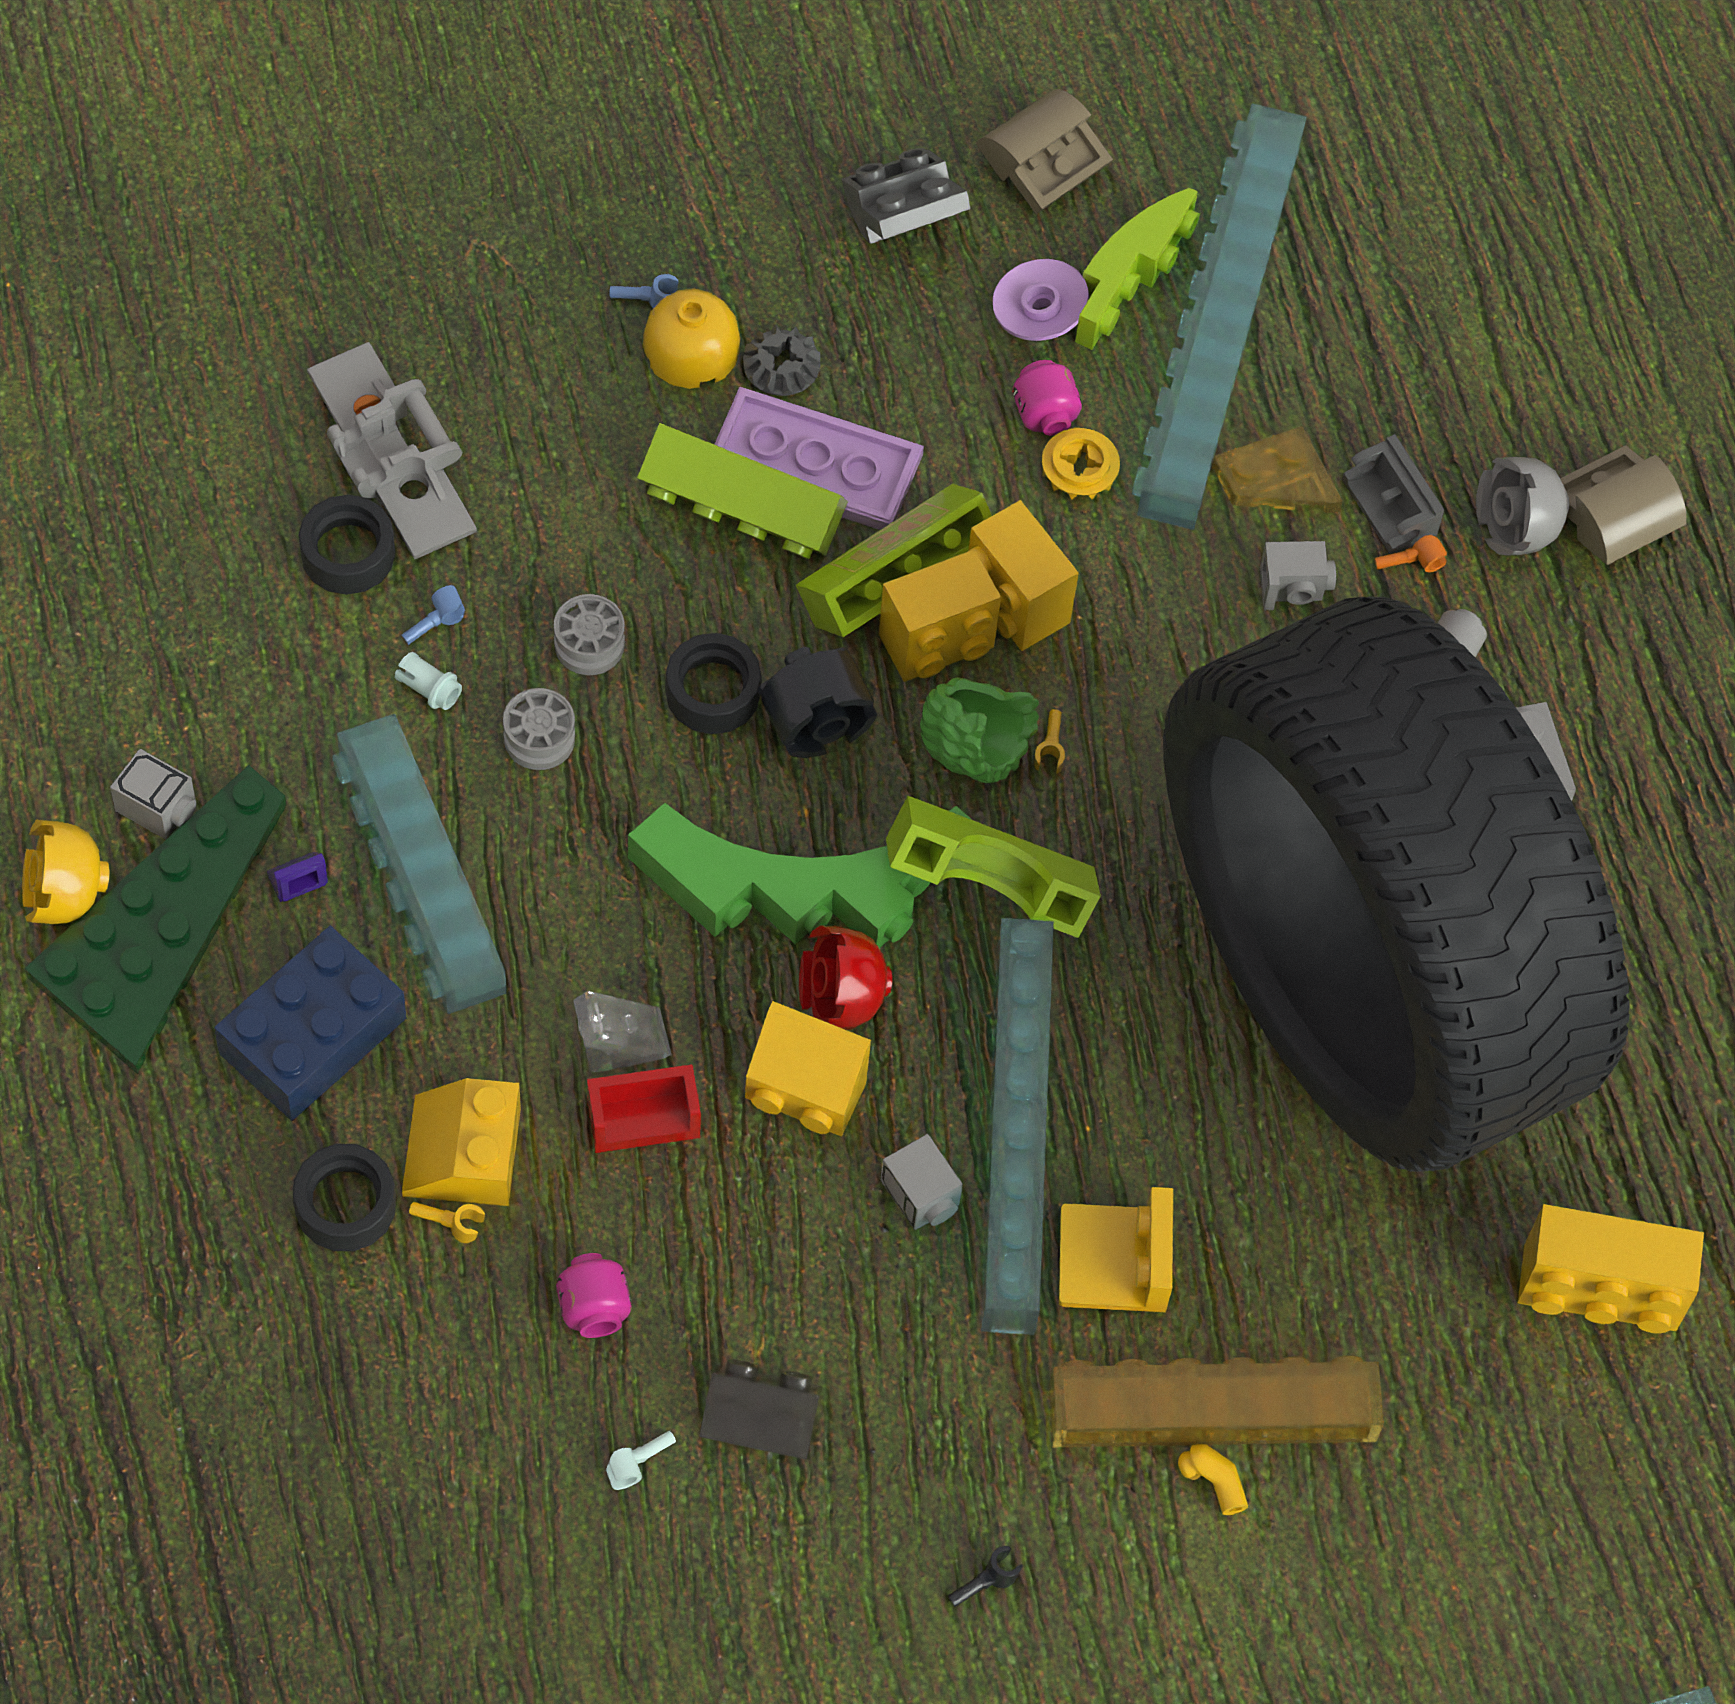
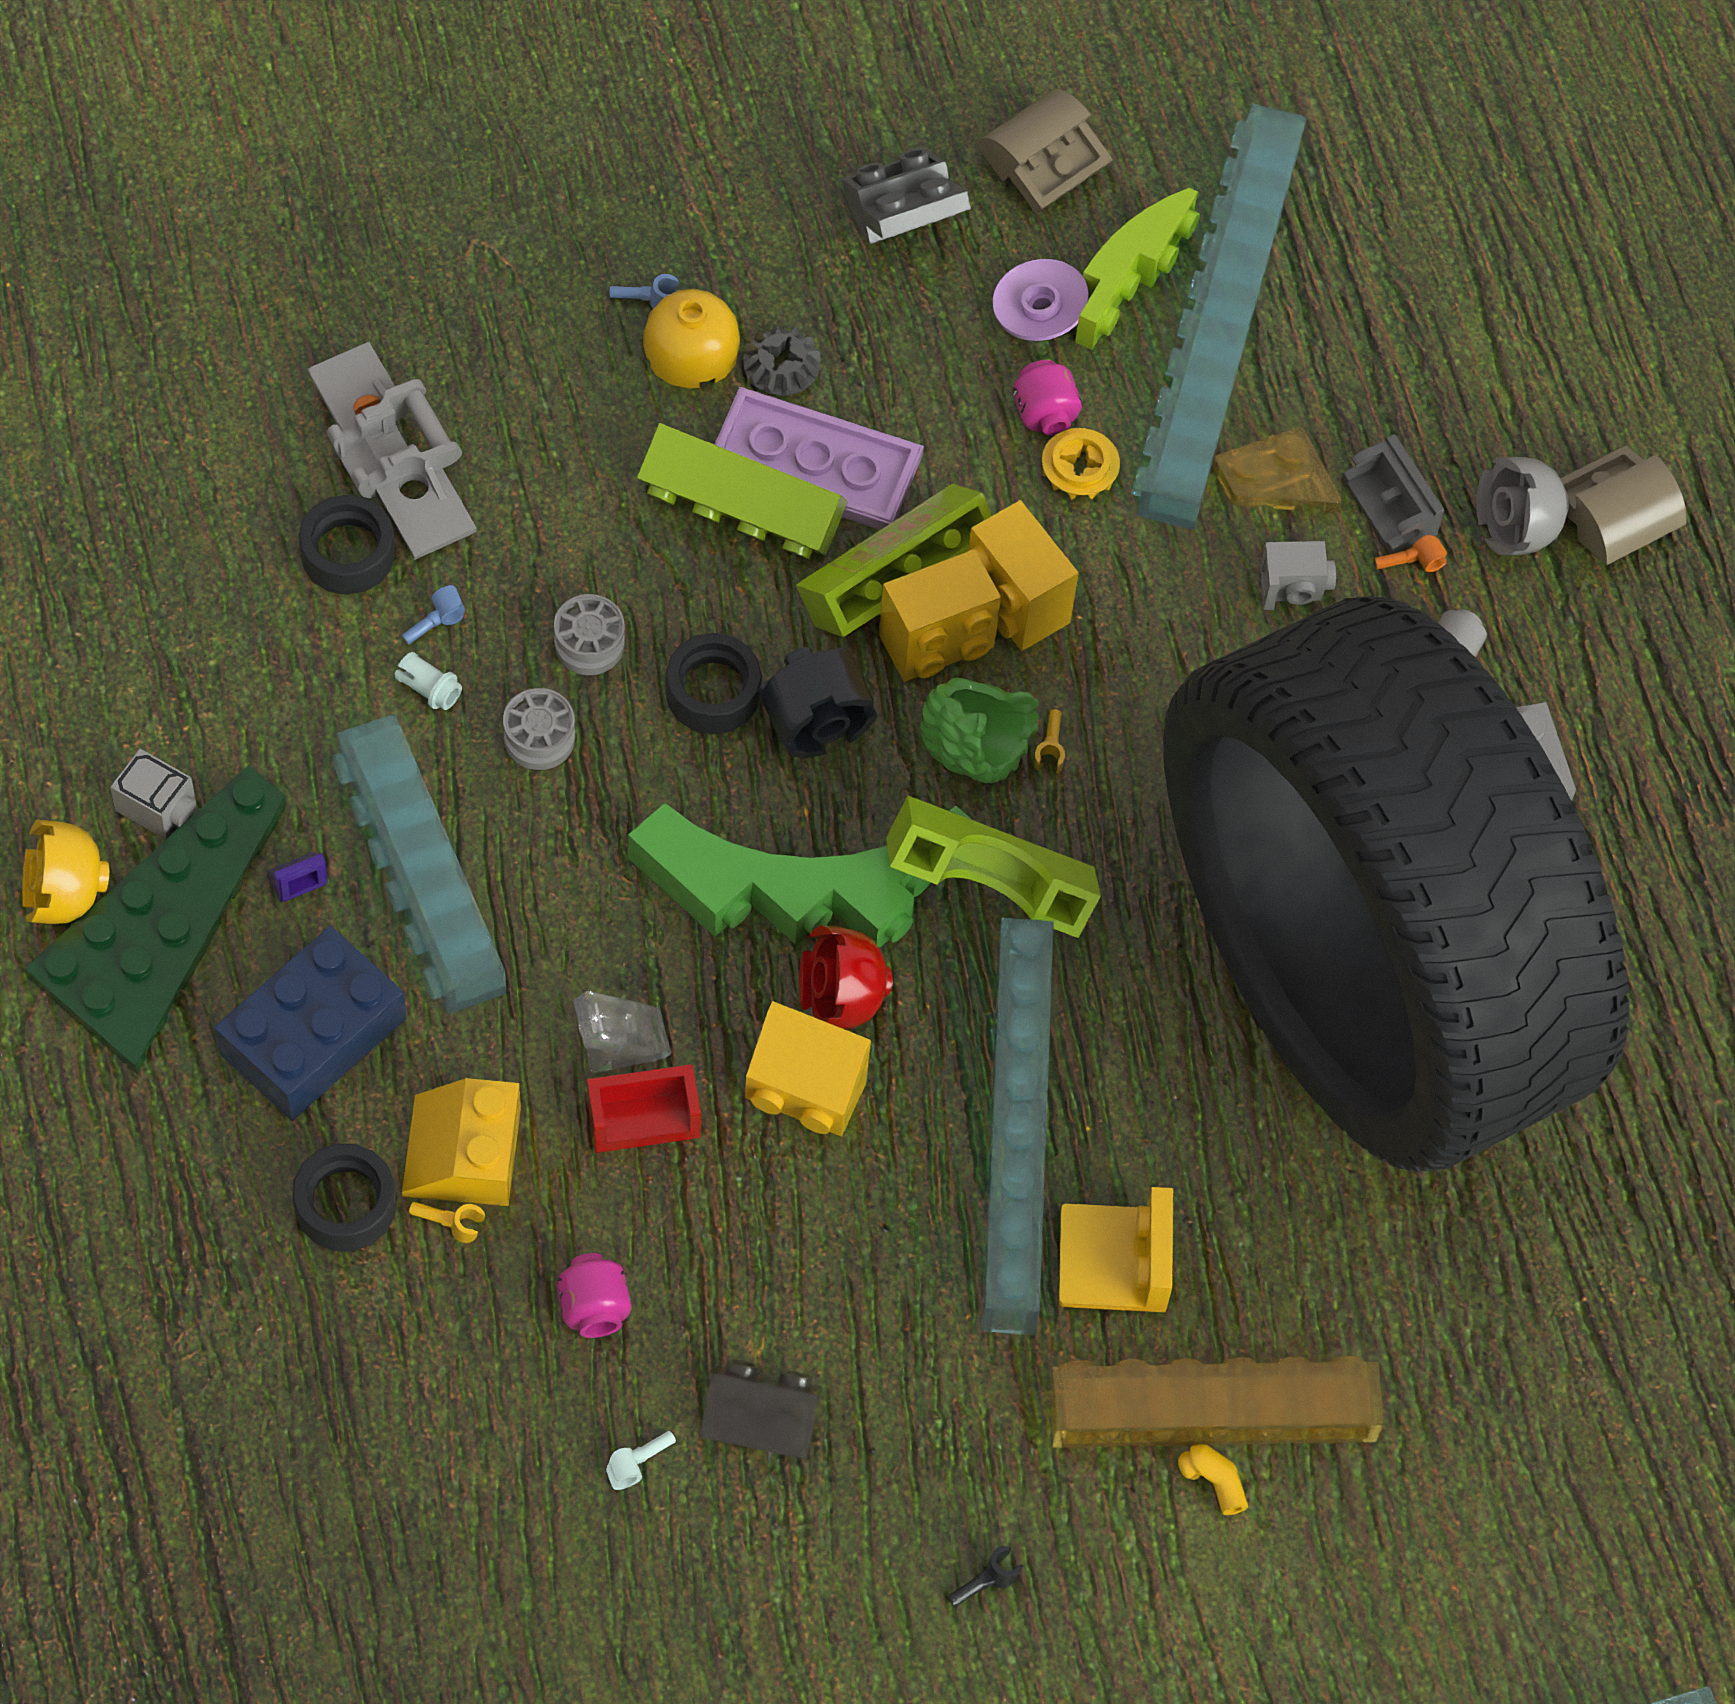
(922, 1183): light grey brick -> none
(1610, 1269): yellow brick -> none

